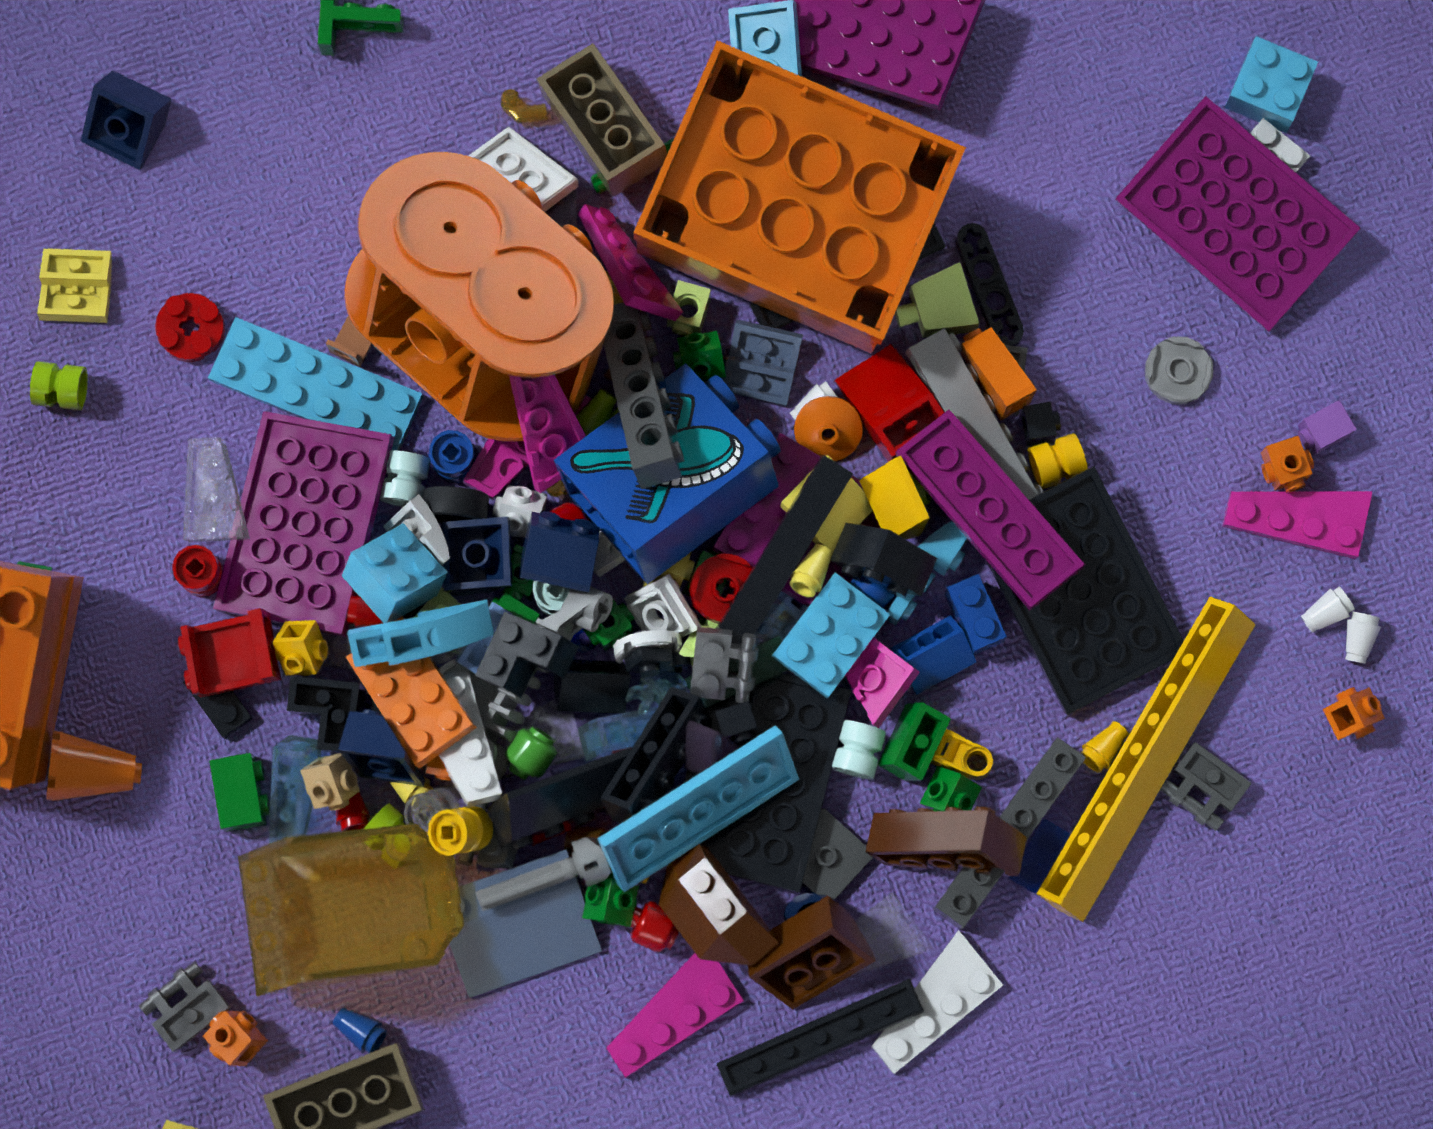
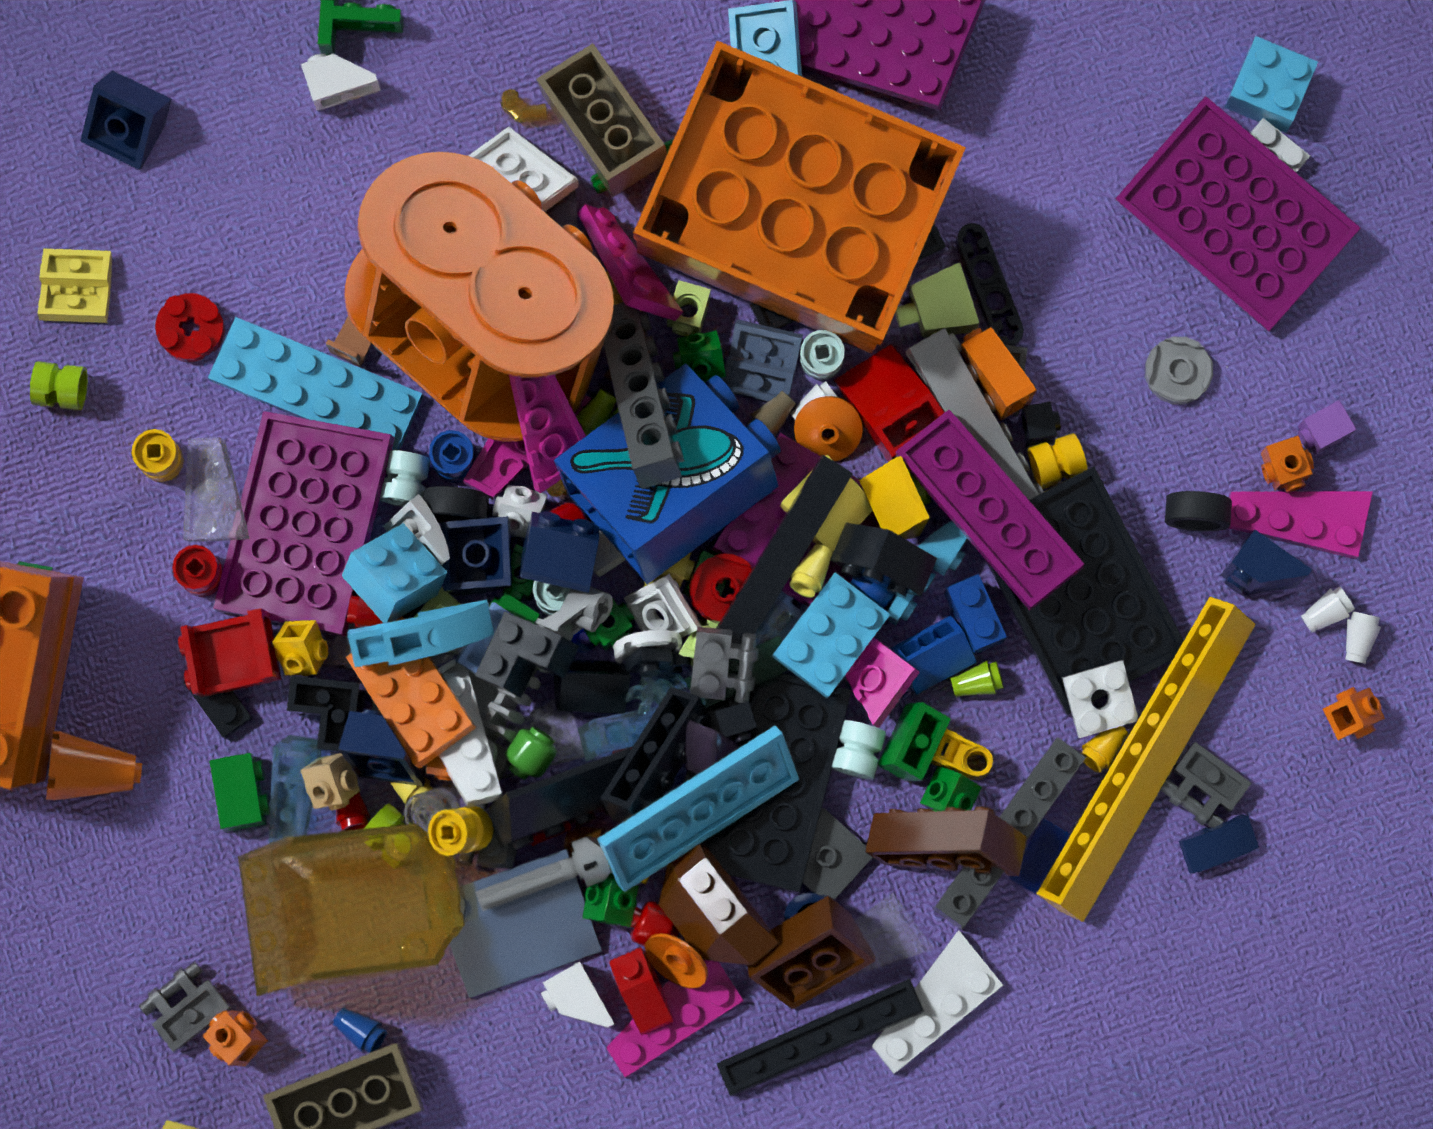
(157, 455): none -> yellow wheel
(337, 80): none -> white slope
(576, 997): none -> white slope
(641, 991): none -> red slope
(676, 960): none -> orange dish
(774, 412): none -> dark tan cone
(822, 355): none -> light aqua wheel
(978, 681): none -> lime cone
(1119, 706): none -> white piece
(1198, 511): none -> black tyre
(1218, 844): none -> dark blue slope
(1263, 567): none -> dark blue slope

